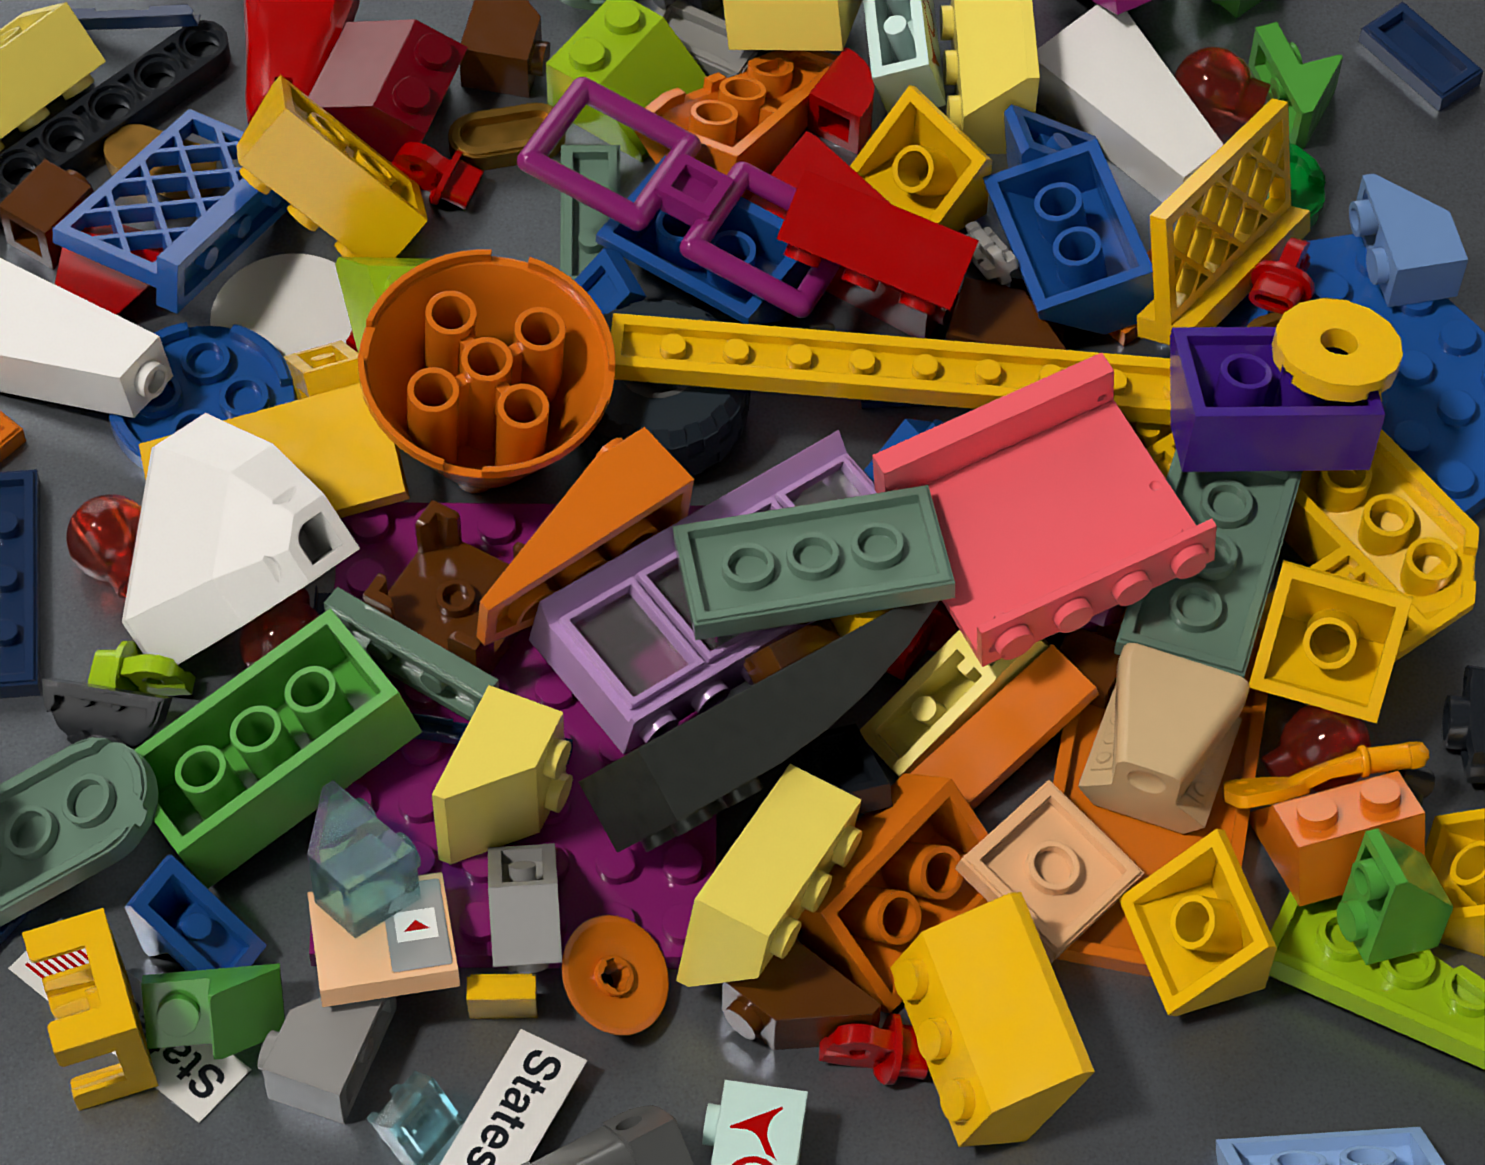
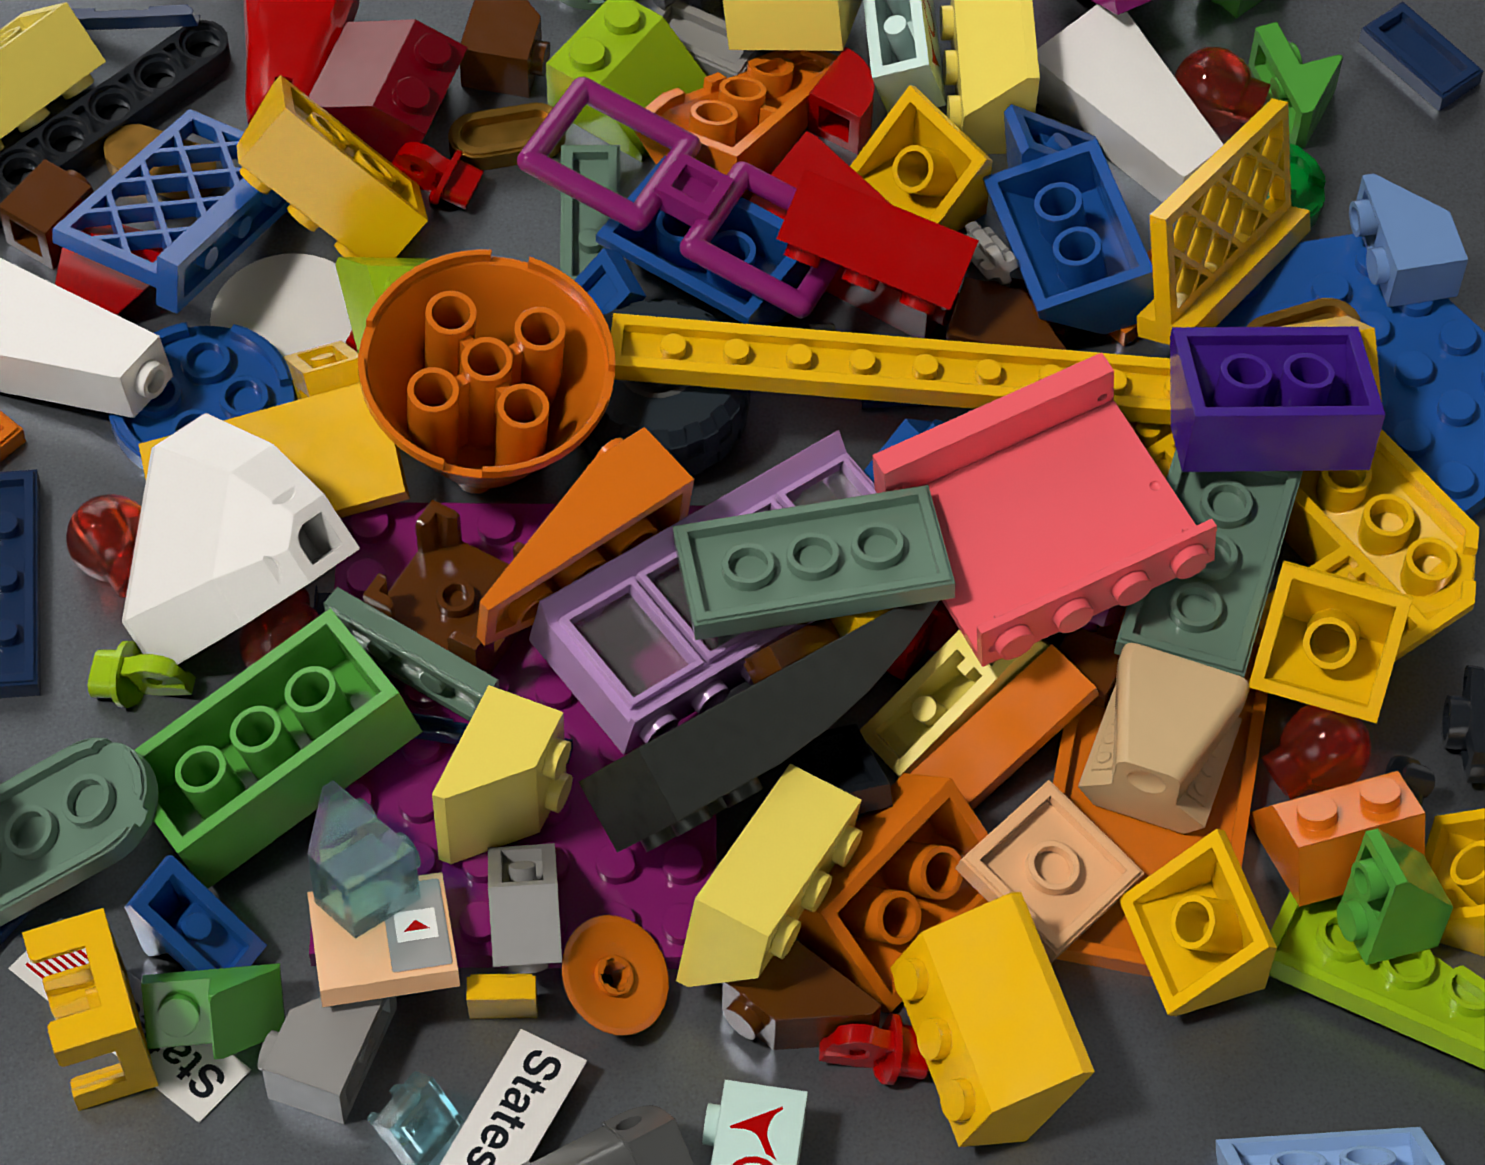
(104, 711): black tile -> none
(1283, 282): red piece -> none
(1321, 323): yellow tile -> none
(1363, 761): light orange piece -> none

